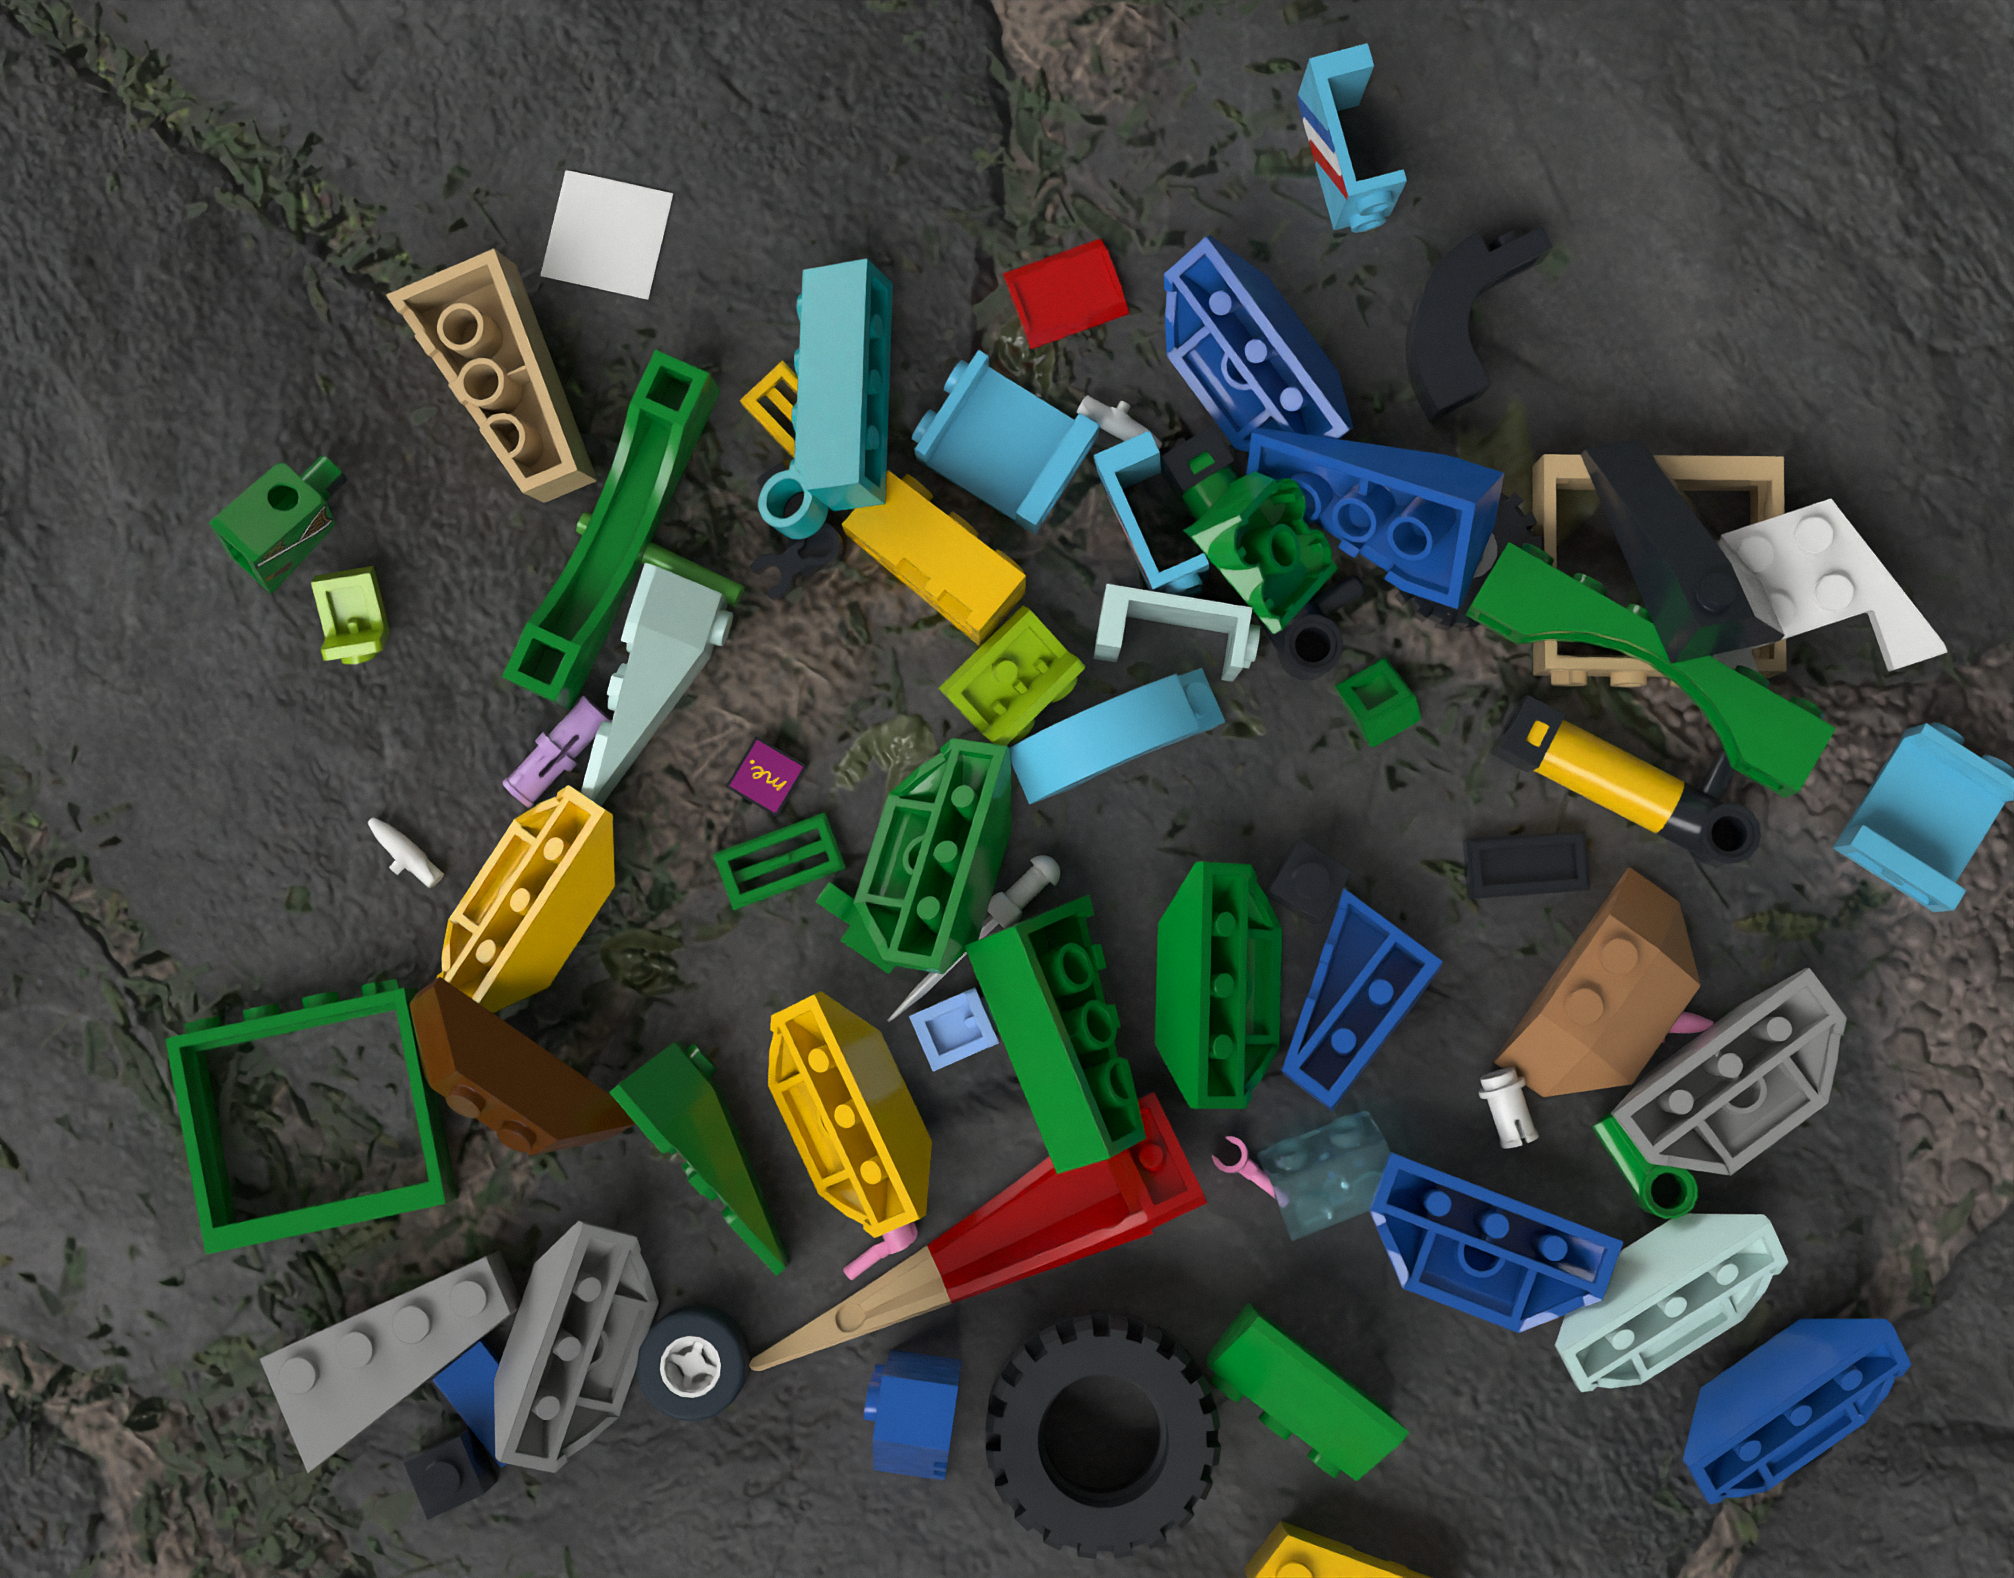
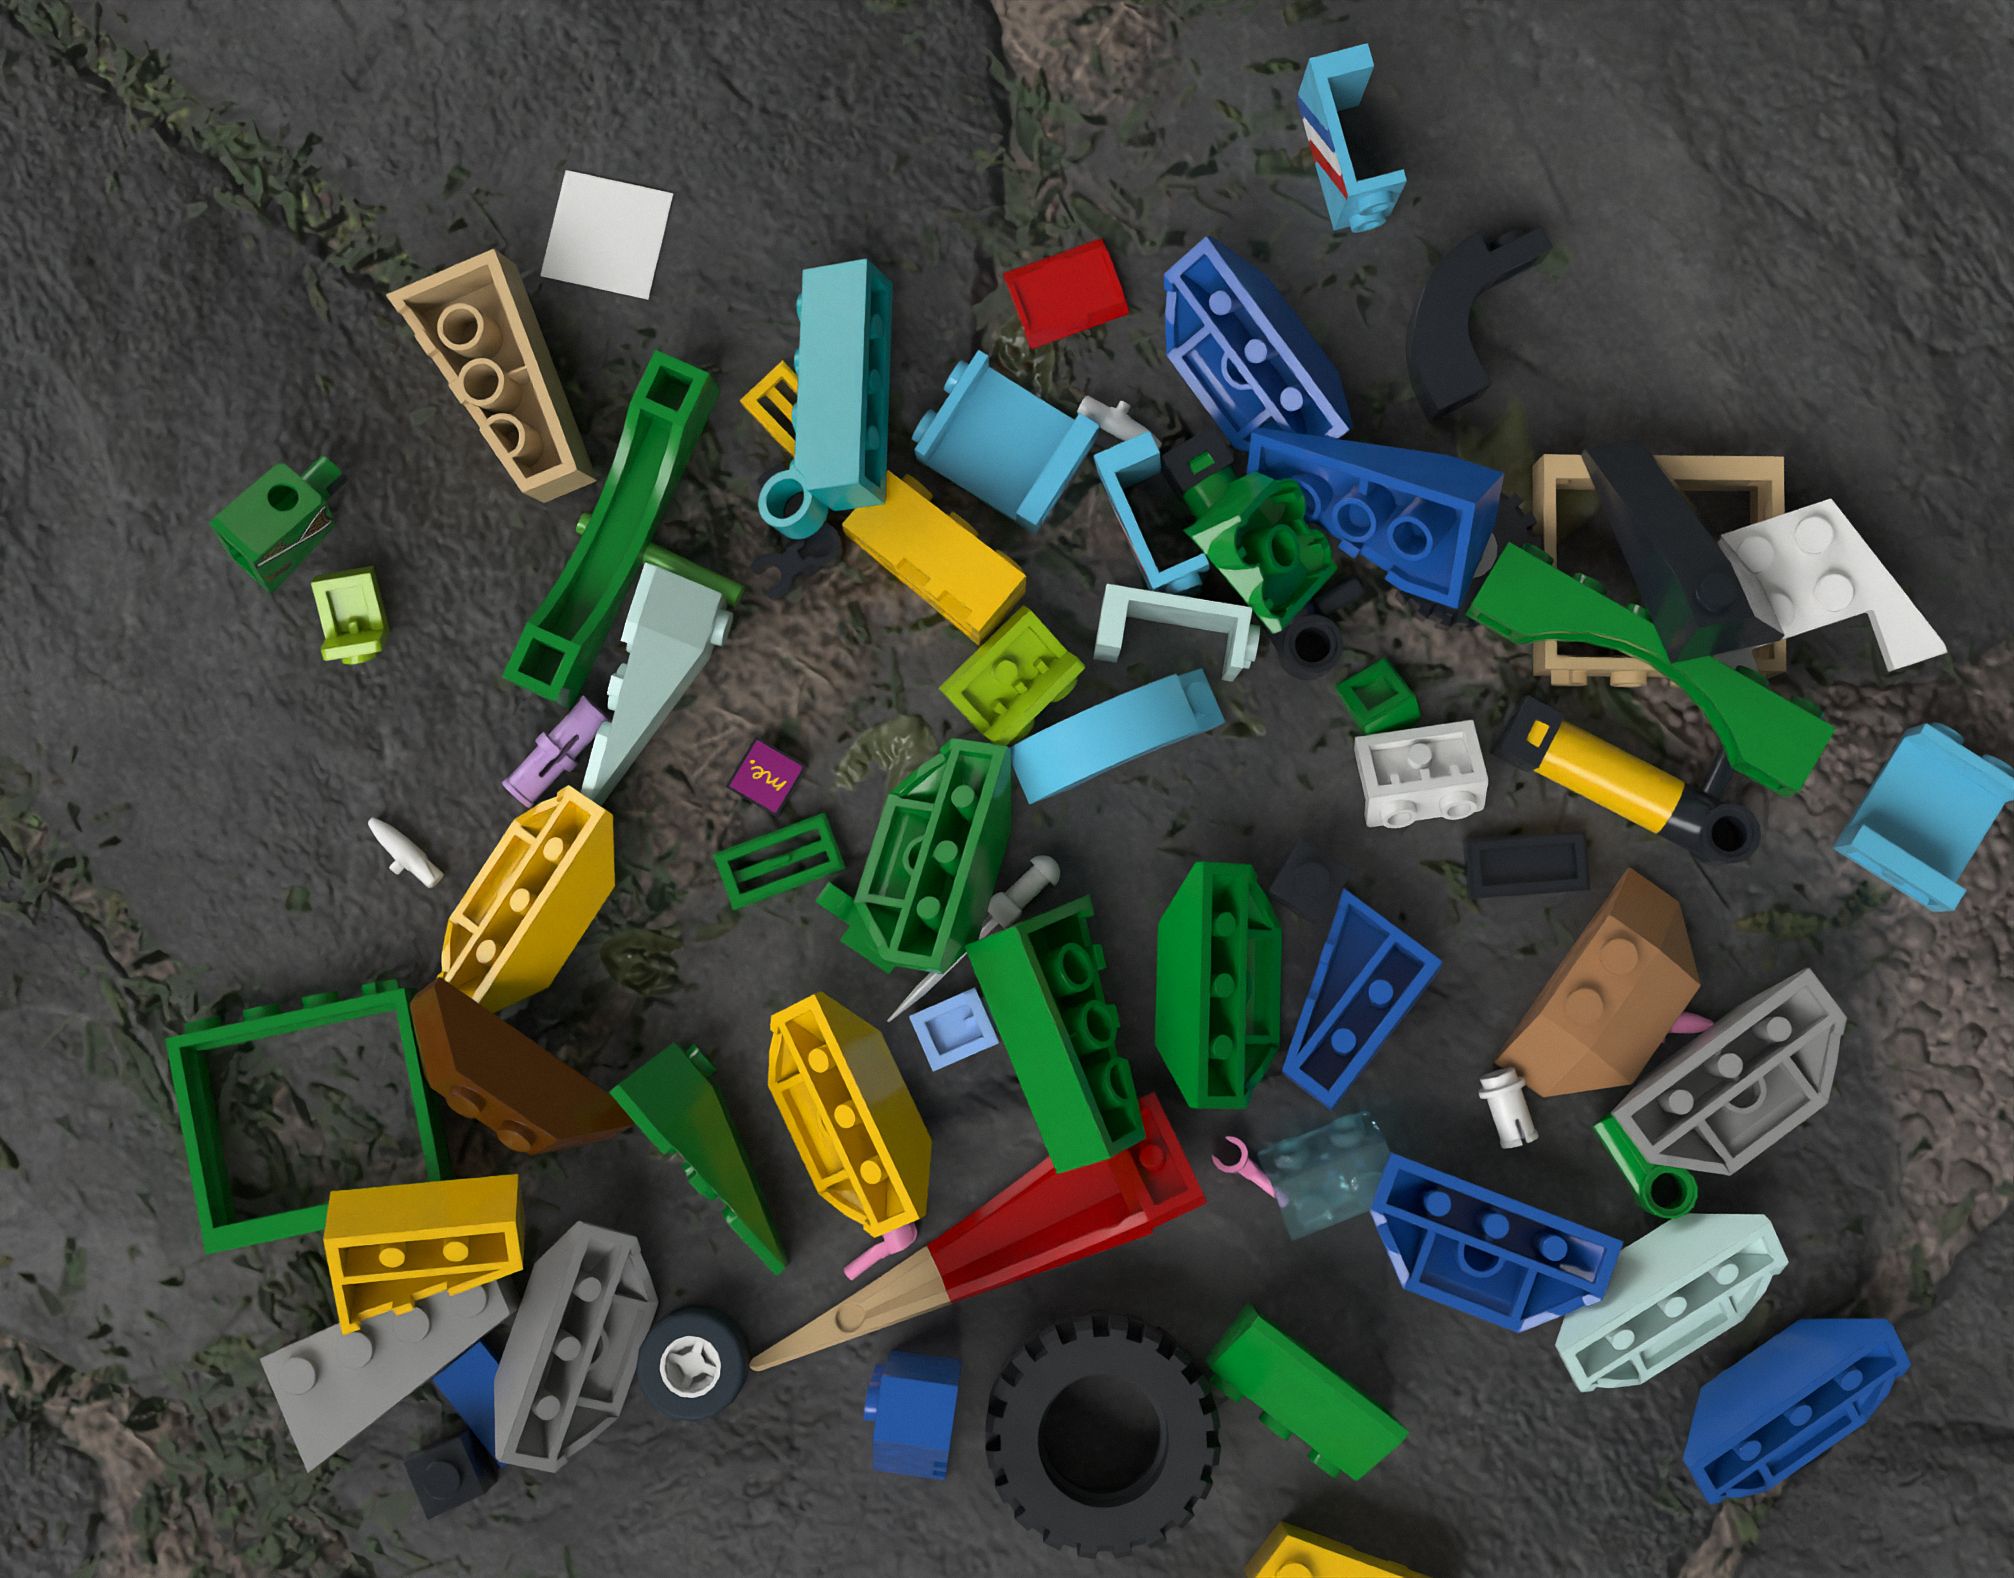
(420, 1240): none -> yellow wedge
(1421, 774): none -> white bracket

